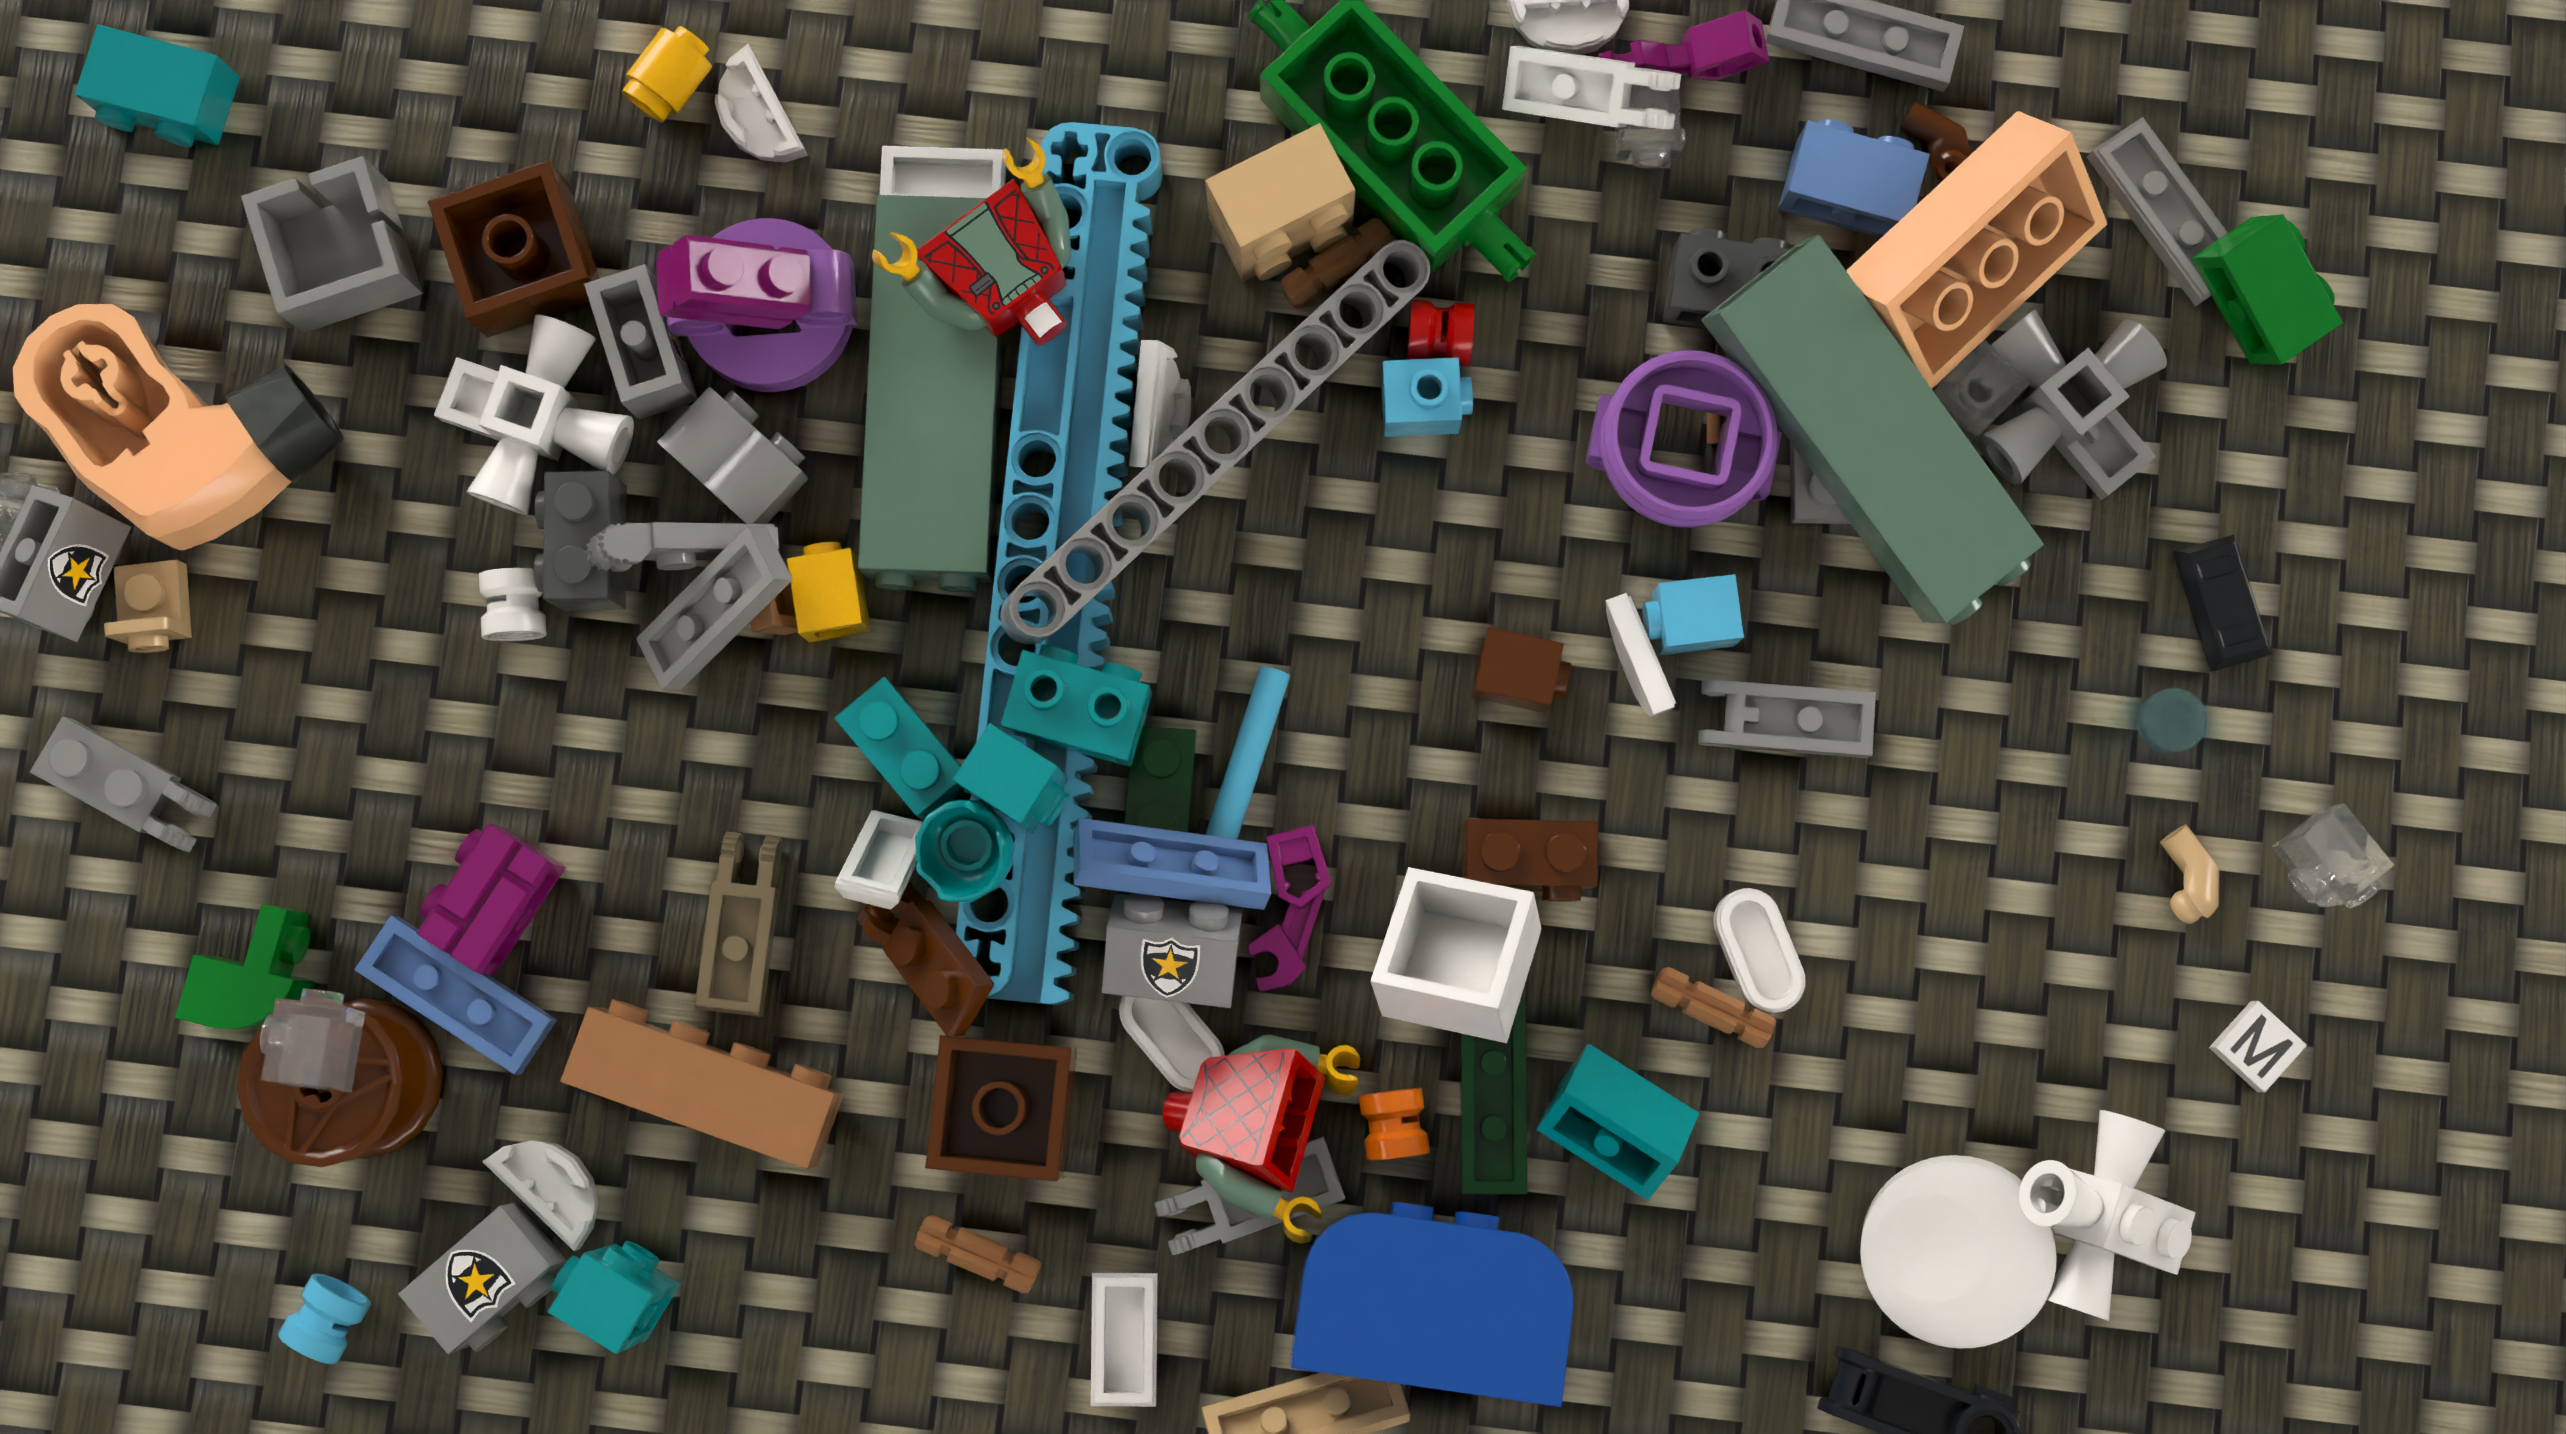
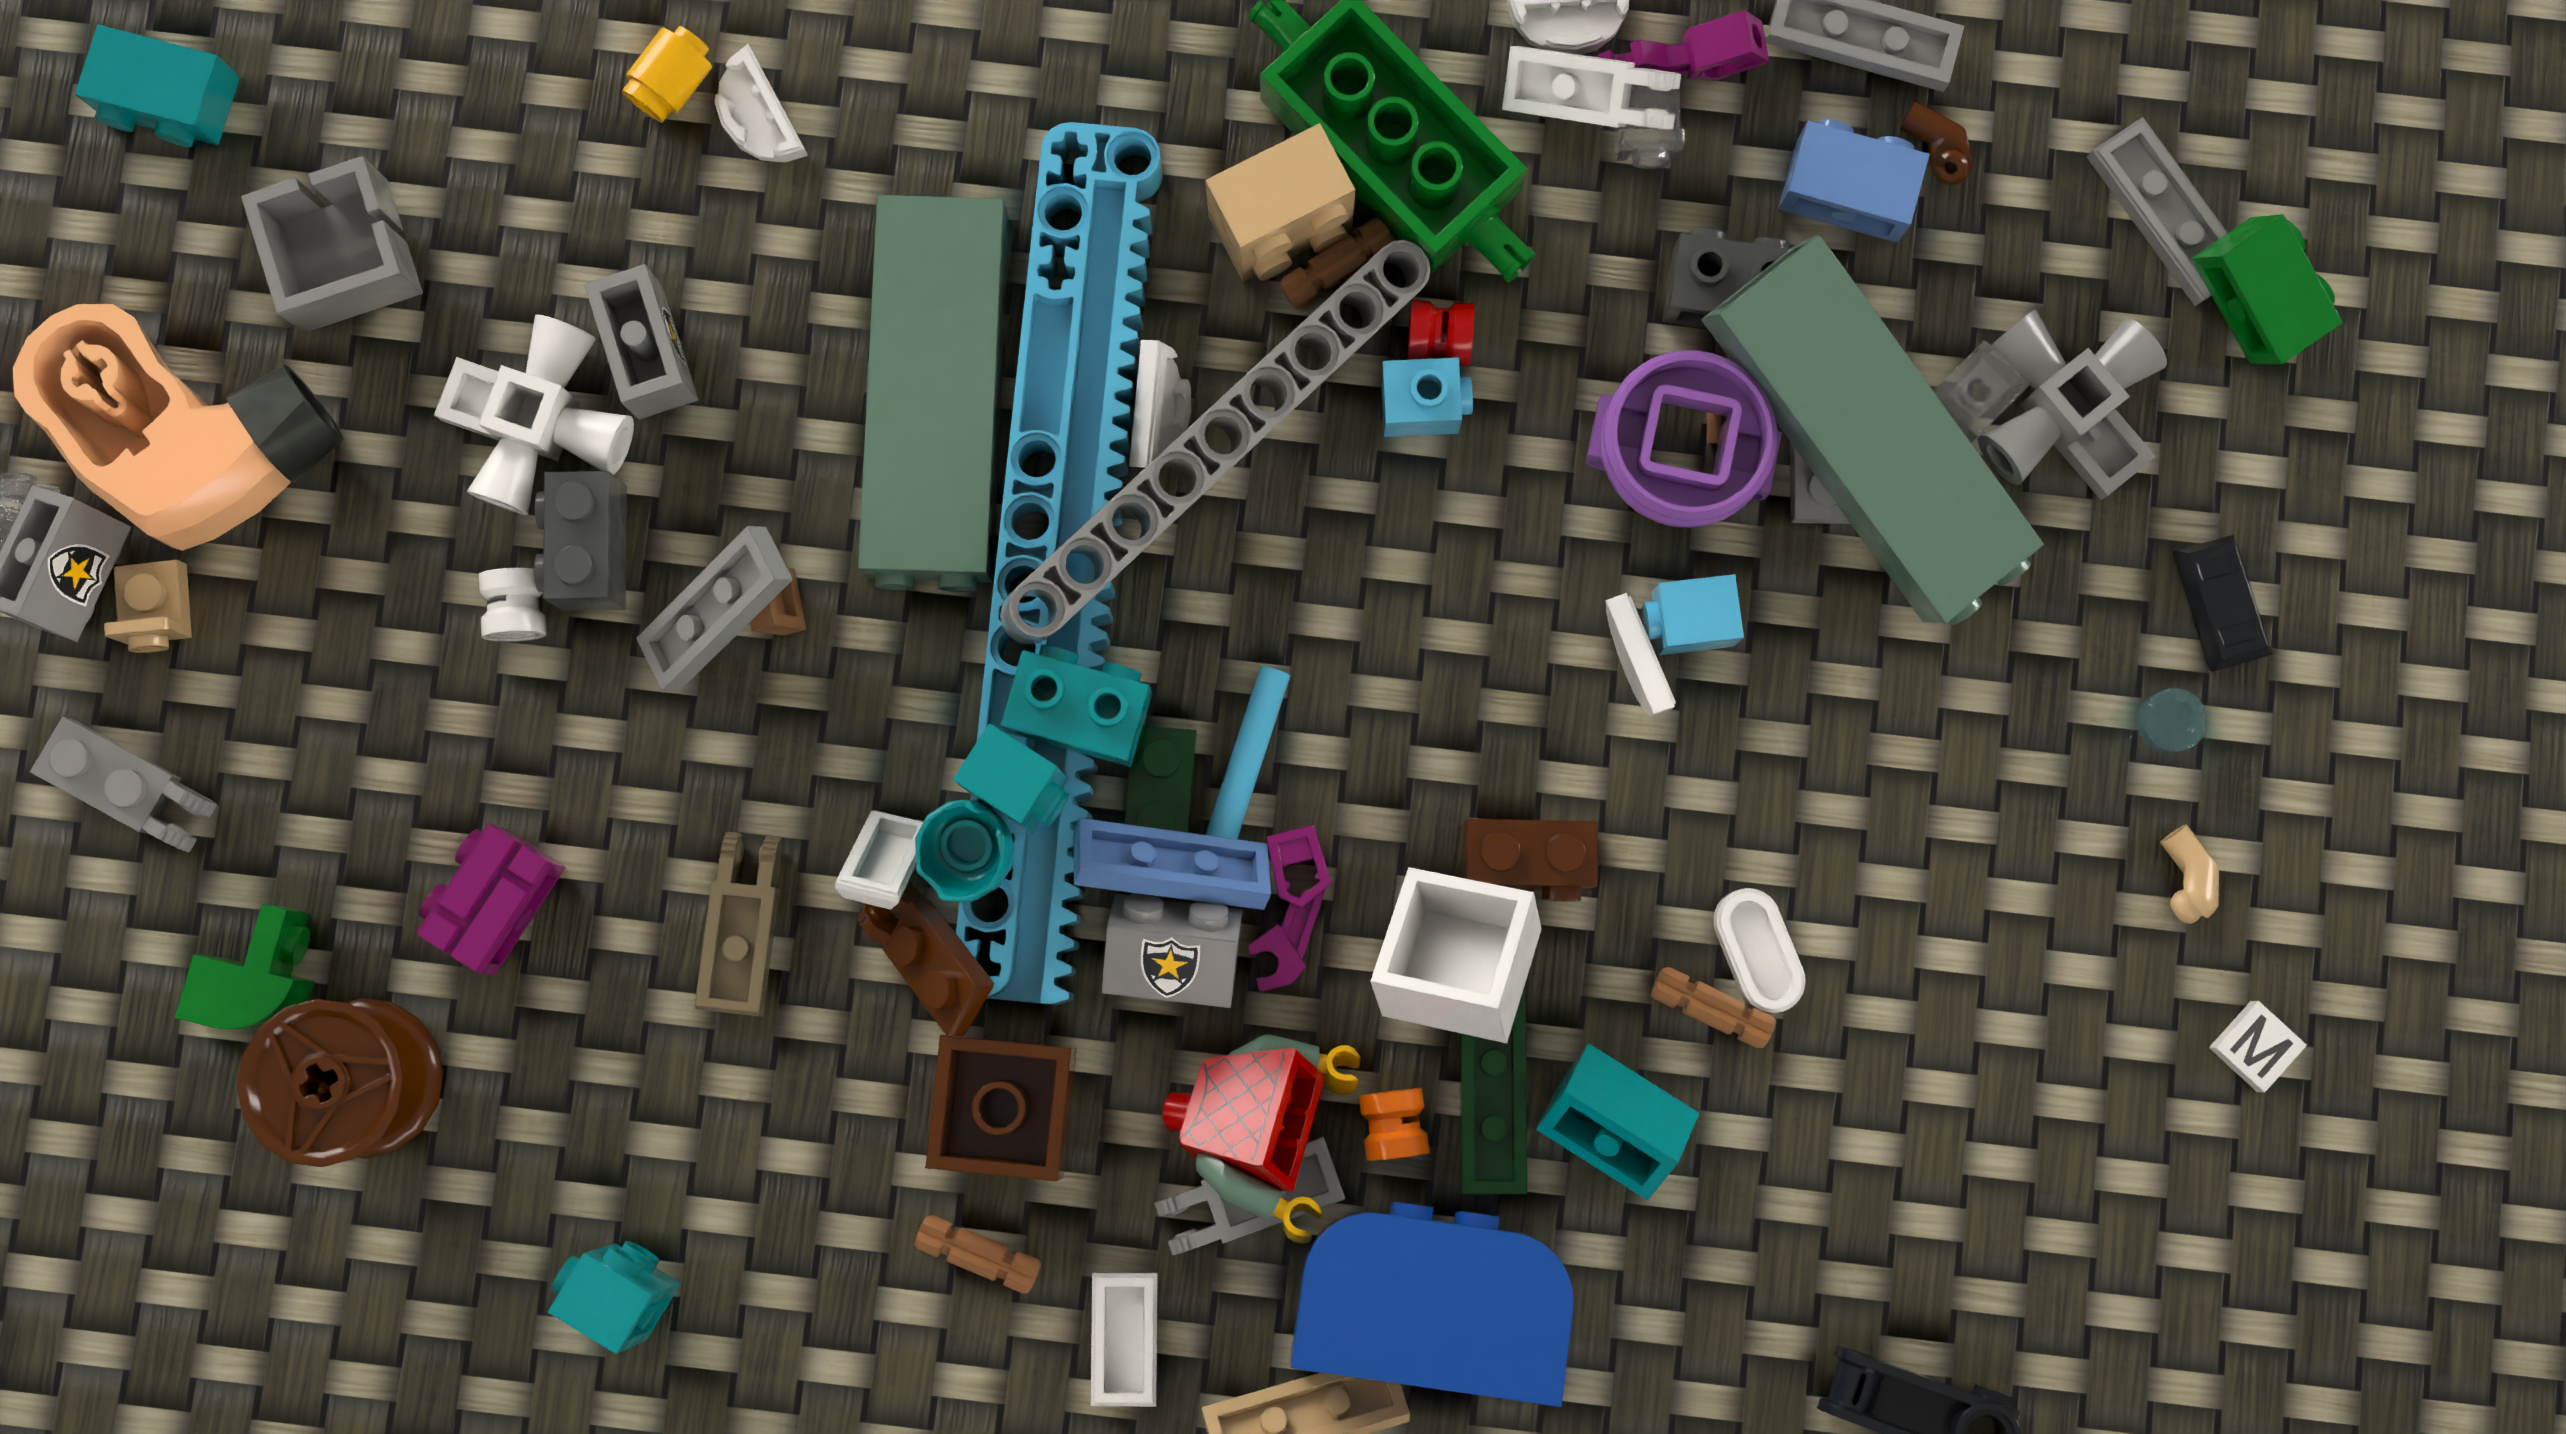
(312, 1042): clear brick -> none
(324, 1319): medium azure wheel -> none
(455, 996): medium blue plate -> none
(483, 1279): light grey brick -> none
(515, 248): reddish brown brick -> none
(551, 1185): white tile -> none
(671, 544): light grey hinge -> none
(702, 1085): medium nougat brick -> none
(733, 282): magenta brick -> none
(734, 458): light grey brick -> none
(782, 359): medium lavender piece -> none
(828, 592): yellow brick -> none
(902, 748): teal brick -> none
(941, 171): white tile -> none
(995, 260): torso -> none
(1170, 1037): white tile -> none
(1520, 670): reddish brown brick -> none
(1792, 719): light grey hinge -> none
(1956, 1253): white piece -> none
(1980, 243): light nougat brick -> none
(2106, 1214): white brick -> none
(2333, 859): clear brick -> none

